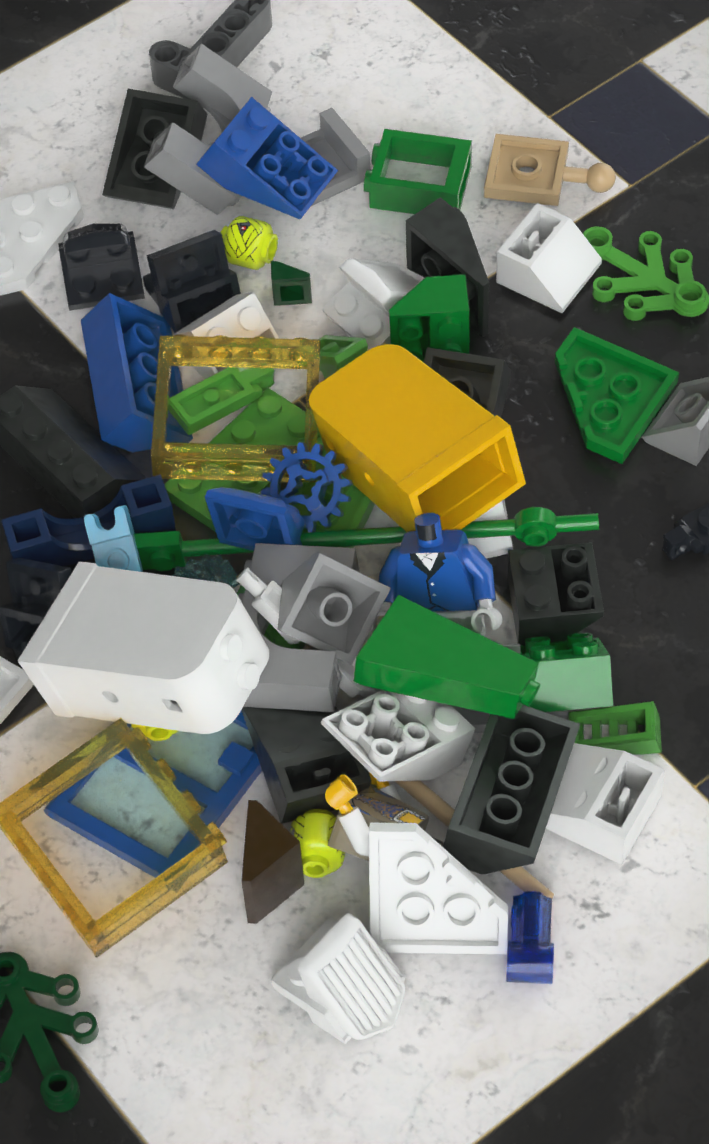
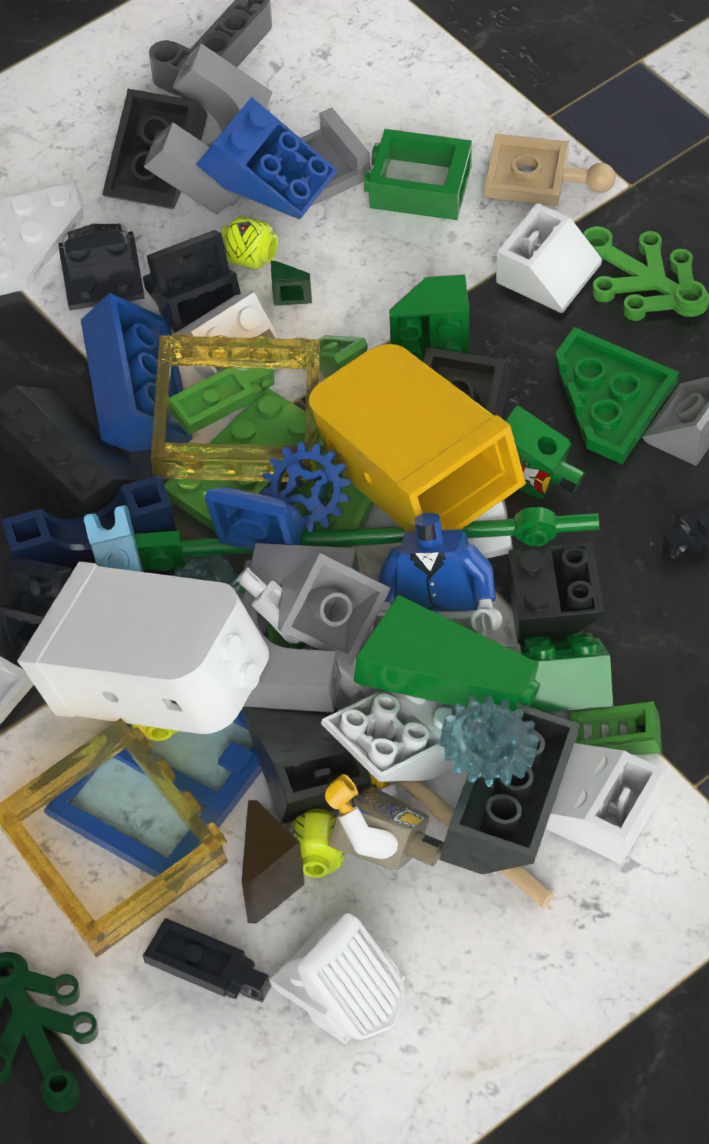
(205, 962): none -> black hinge
(365, 300): white piece -> none
(427, 898): white plate -> none
(444, 246): pearl dark grey slope -> none
(488, 741): none -> clear light blue gear
(530, 948): clear blue piece -> none
(542, 455): none -> green torso

